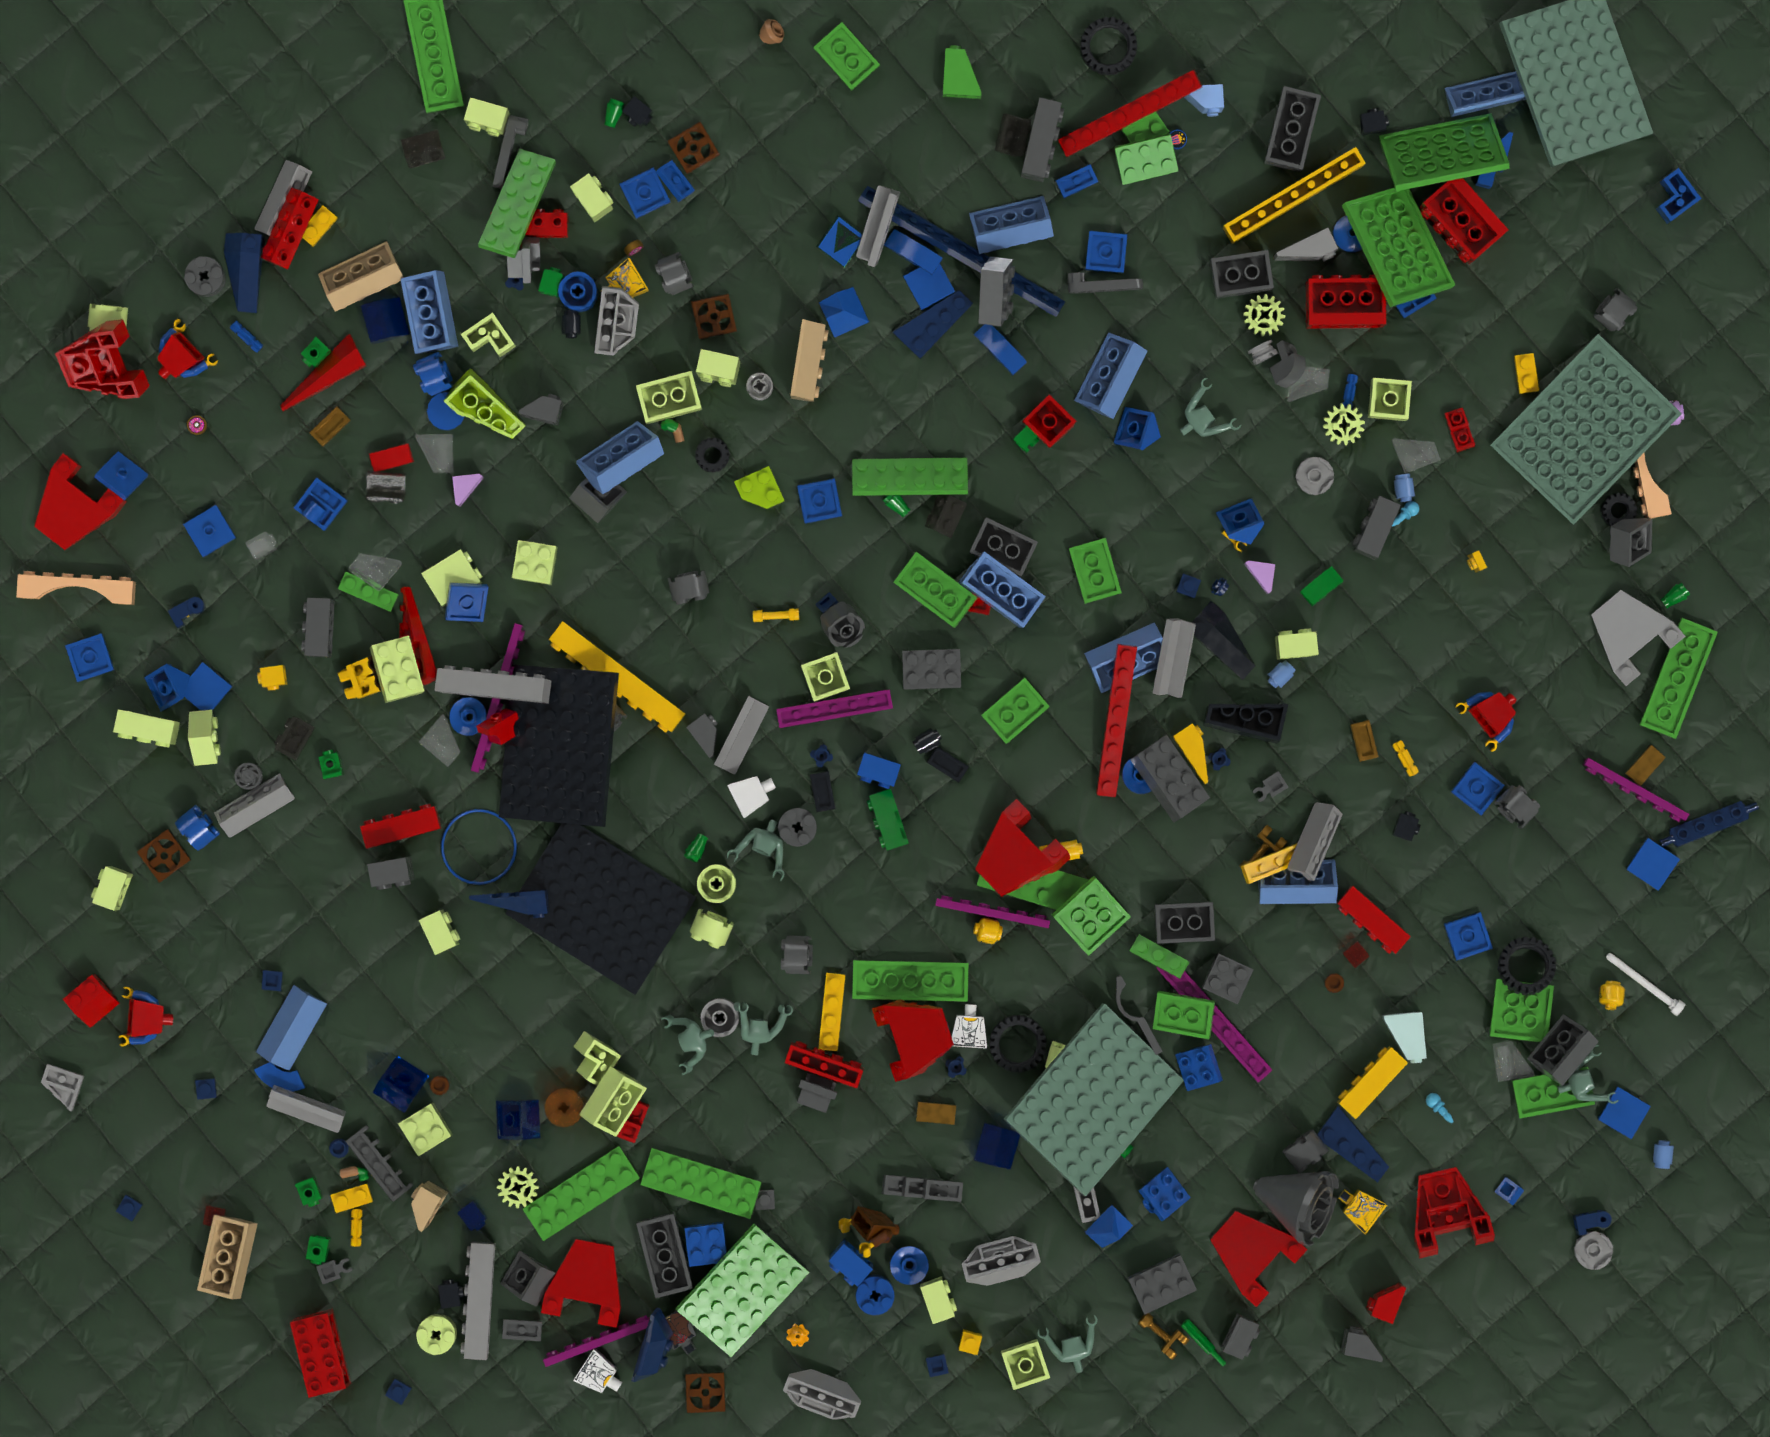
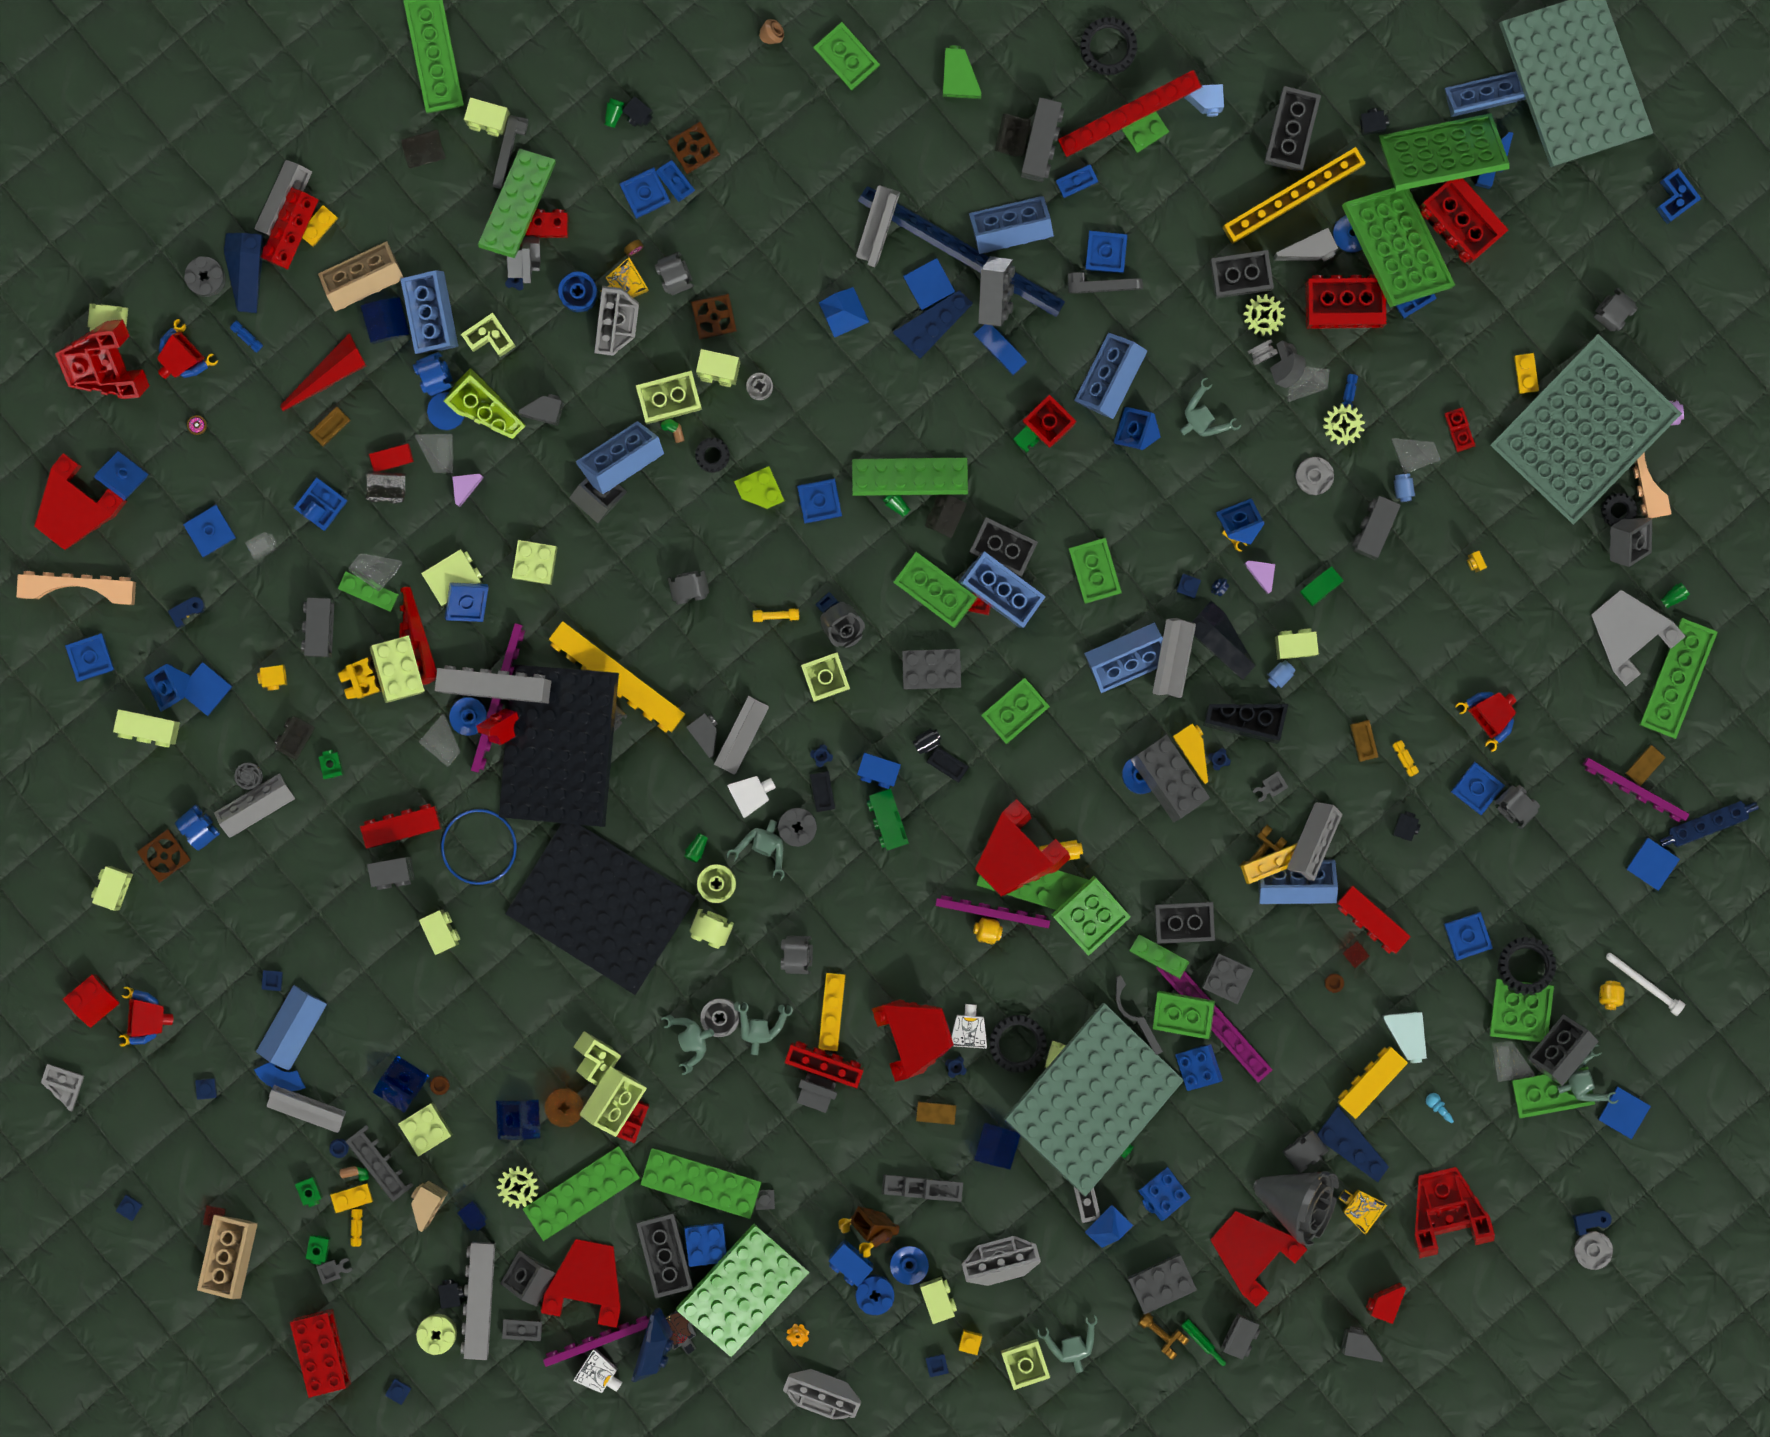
(203, 737): yellowish green brick -> none
(322, 352): green brick -> none
(524, 902): dark blue wedge -> none
(550, 282): green brick -> none
(571, 324): black brick -> none
(591, 197): yellowish green brick -> none
(720, 1407): reddish brown piece -> none
(808, 361): tan slope -> none
(834, 708): magenta plate -> none
(840, 241): piece -> none
(910, 980): bright green plate -> none
(913, 252): blue slope -> none
(1116, 720): red plate -> none
(1146, 159): bright green plate -> none
(1179, 139): tile -> none
(1389, 399): yellowish green brick -> none
(1410, 509): medium azure bar -> none
(1509, 1191): blue slope -> none
(1663, 1154): medium blue brick -> none

